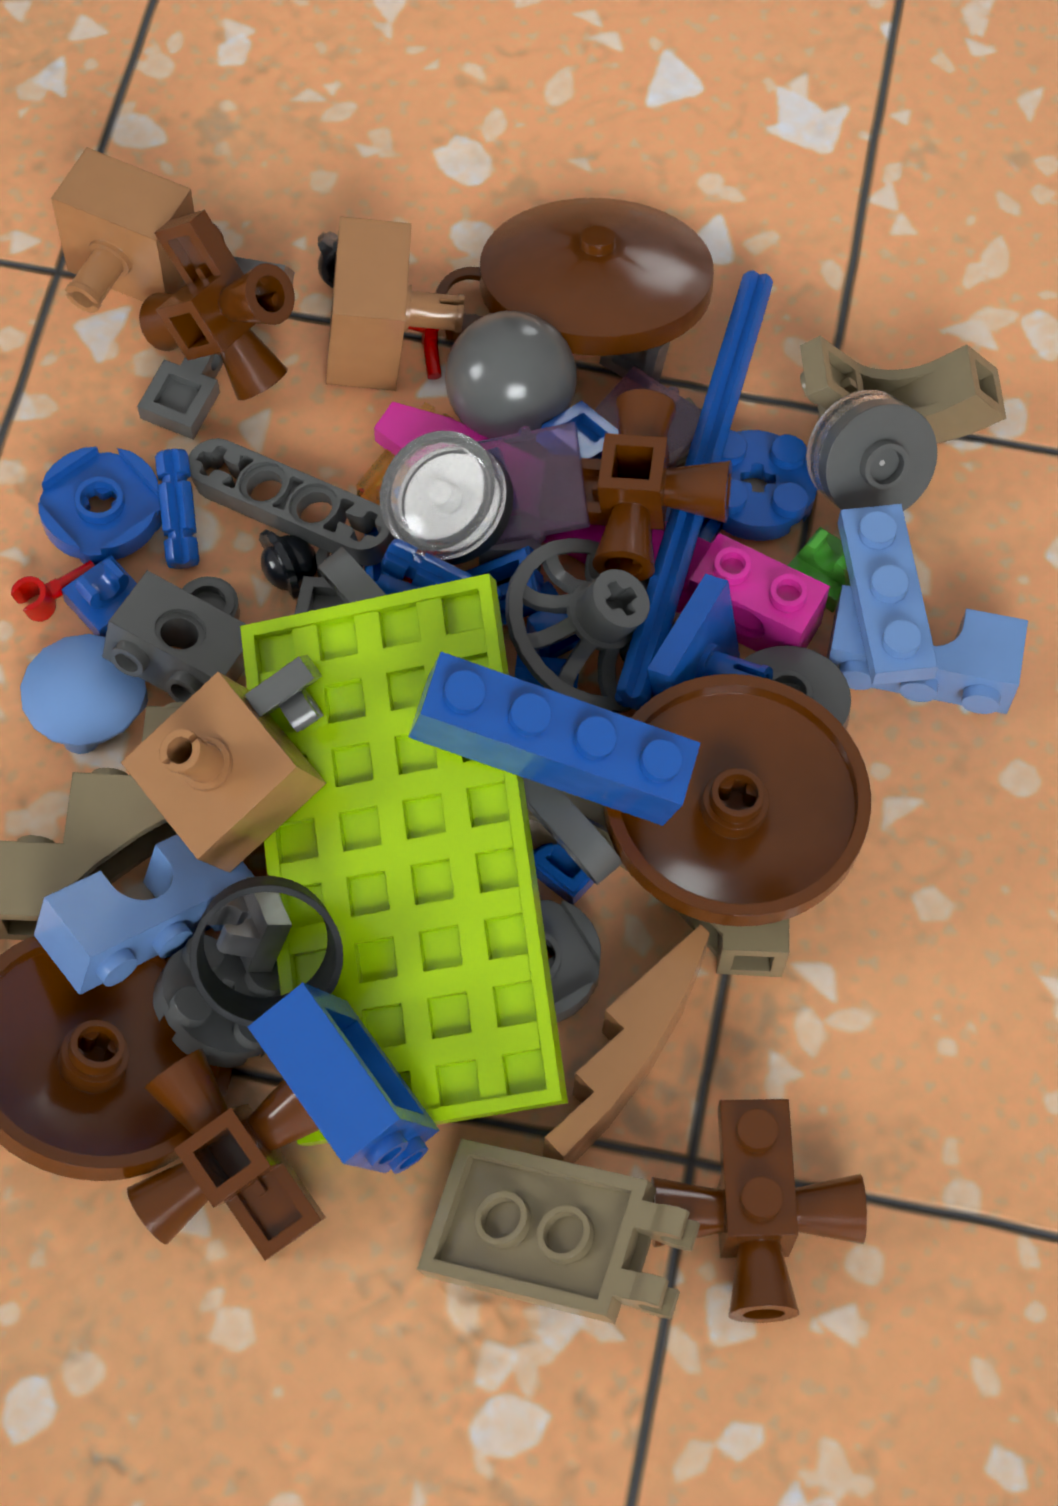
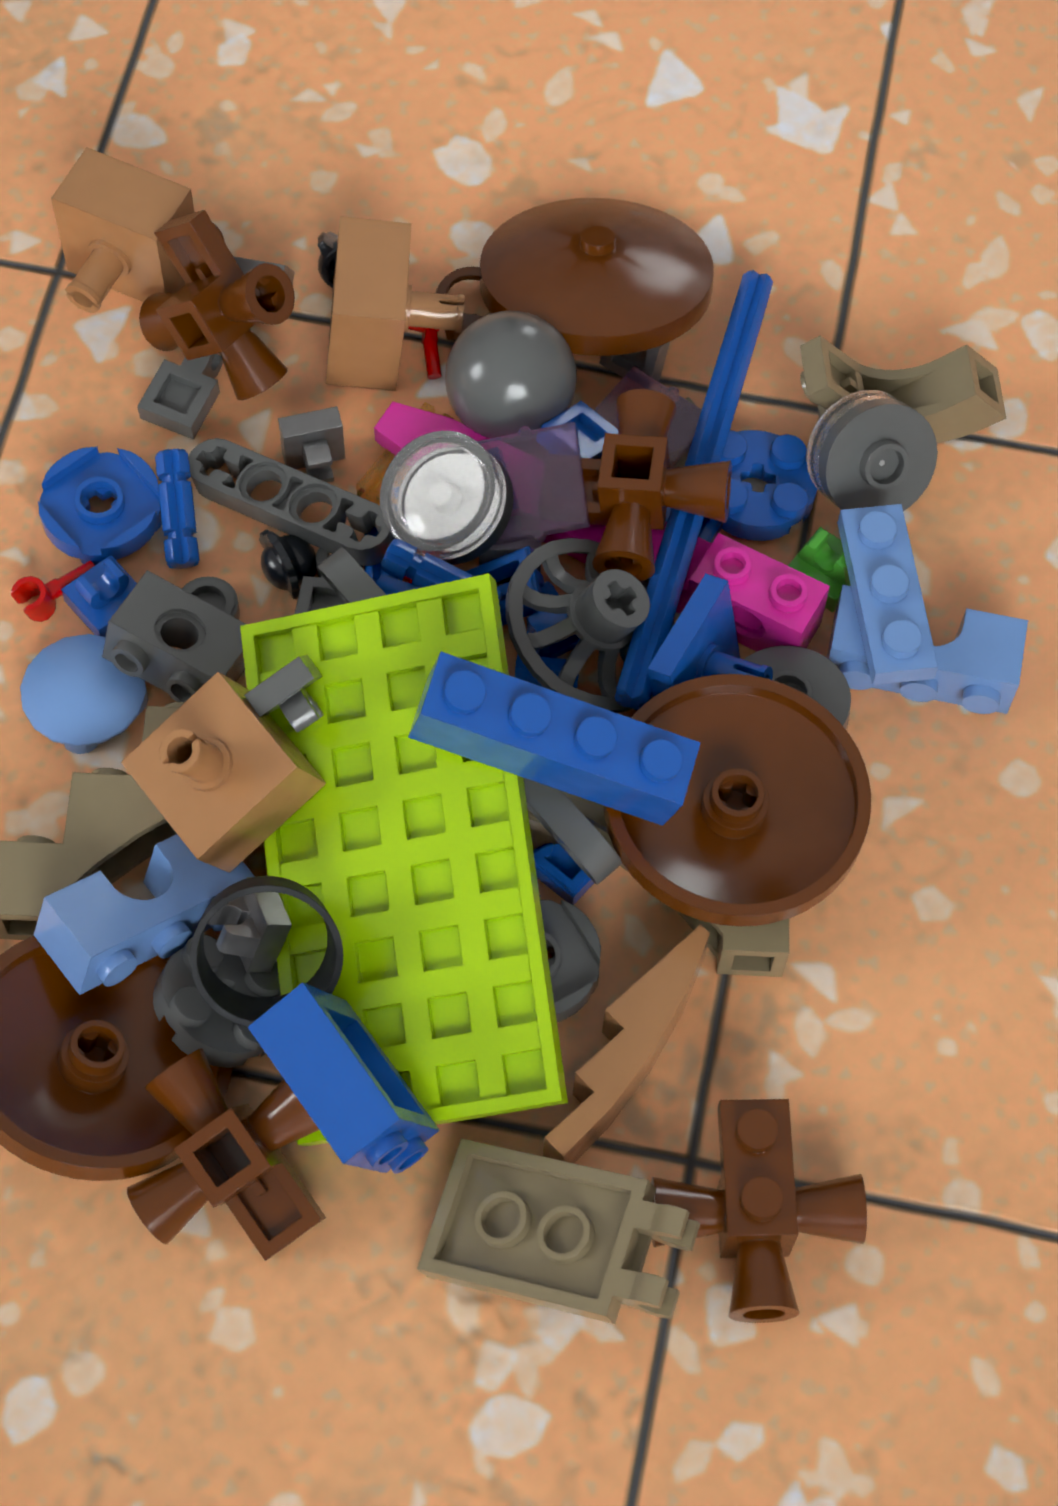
(313, 441): none -> flat silver tile

